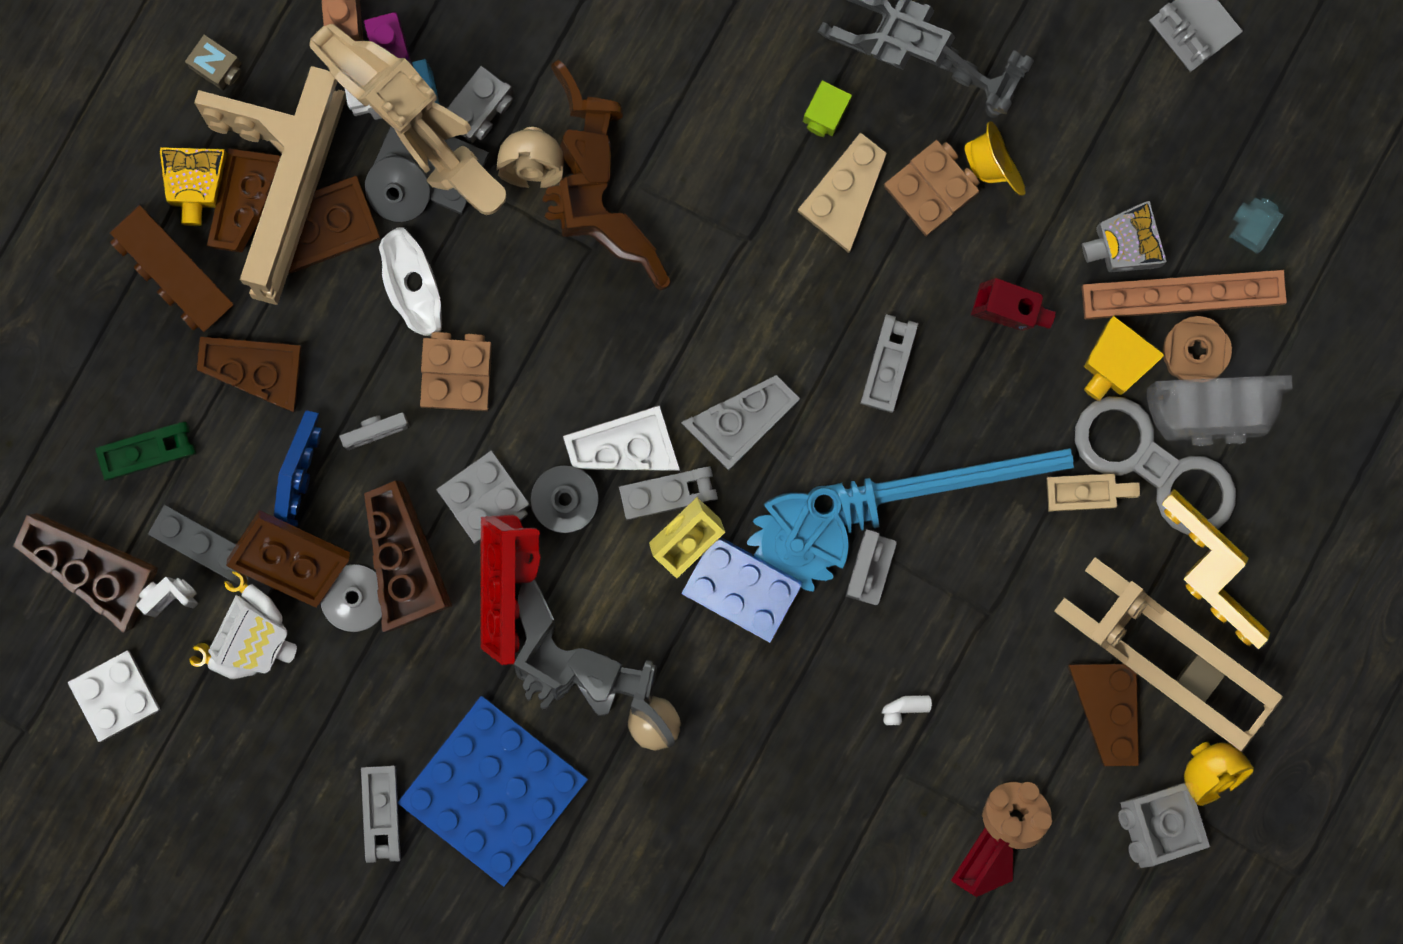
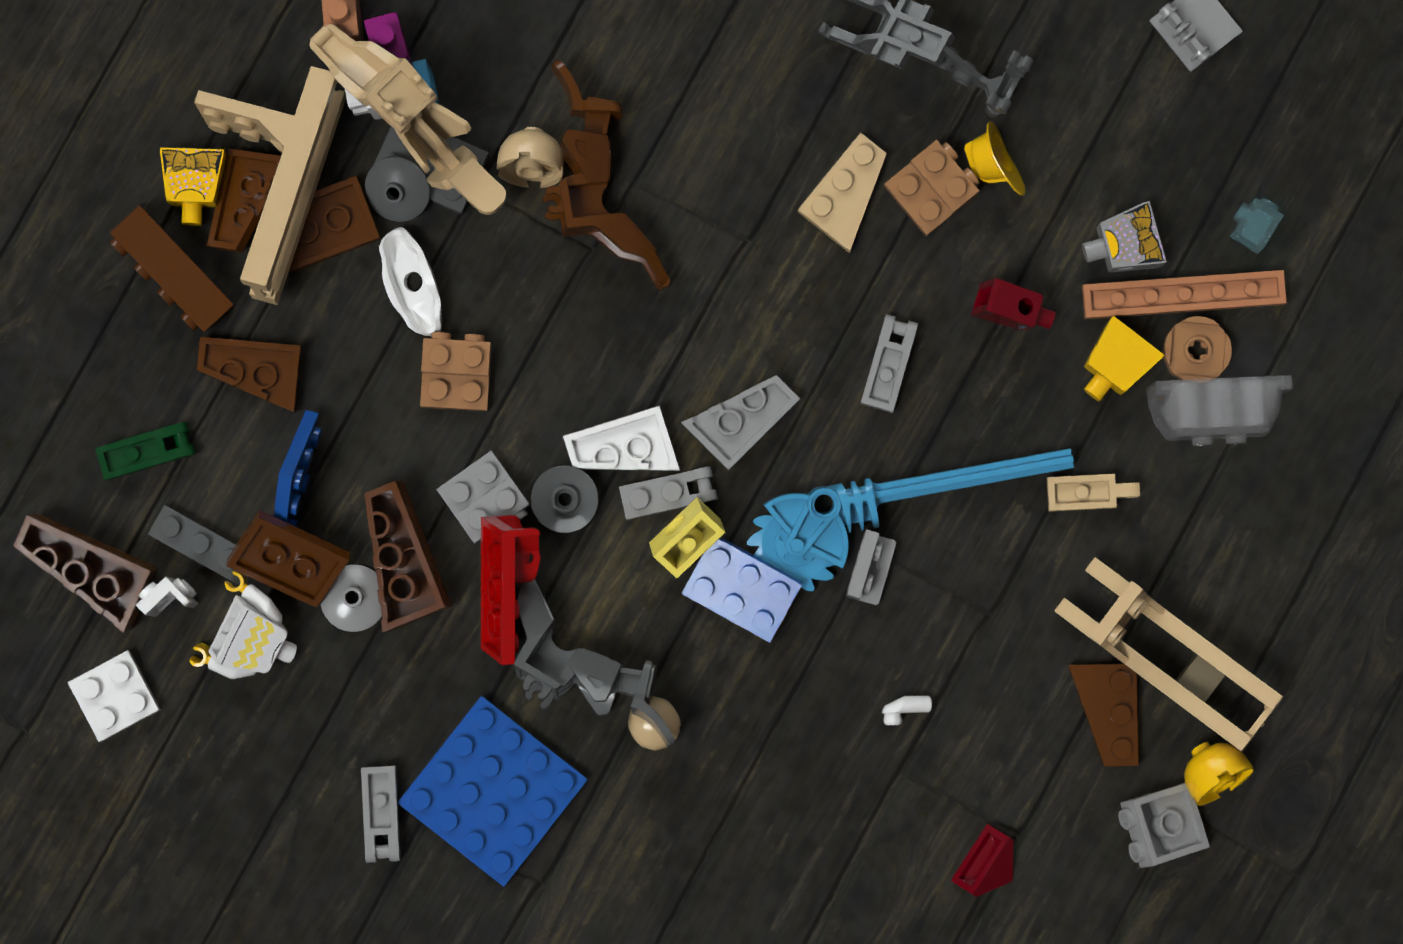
(214, 63): dark tan brick -> none
(373, 430): light grey plate -> none
(480, 102): light grey bracket -> none
(826, 109): lime brick -> none
(1029, 802): medium nougat plate -> none
(1151, 460): light grey bar -> none
(1215, 570): bracket -> none

